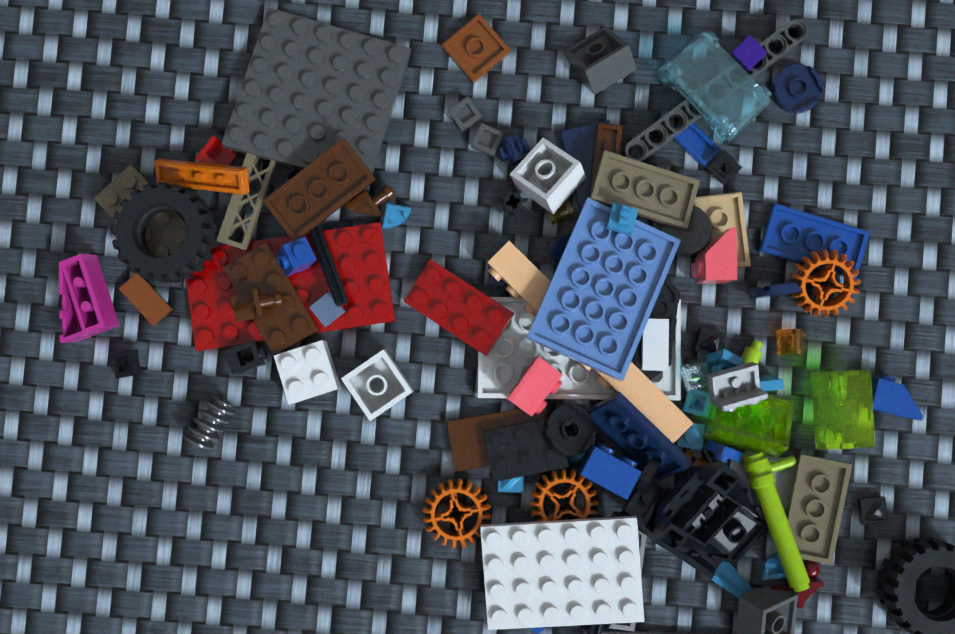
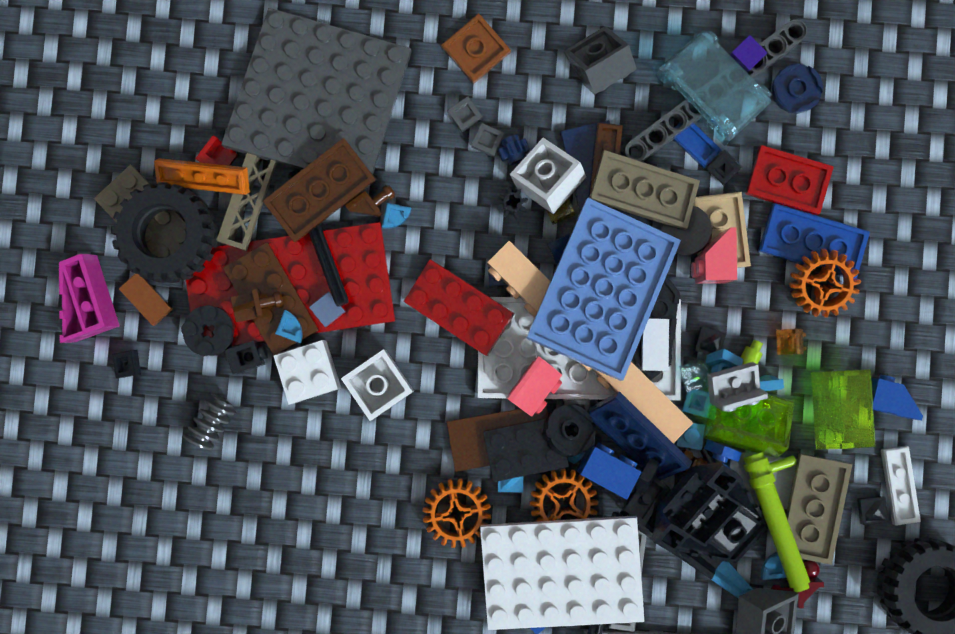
(194, 327): none -> black plate
(290, 327): none -> dark azure tile
(295, 256): blue brick -> none
(621, 218): dark azure tile -> none
(774, 290): dark blue tile -> none
(789, 180): none -> red plate
(900, 485): none -> white tile

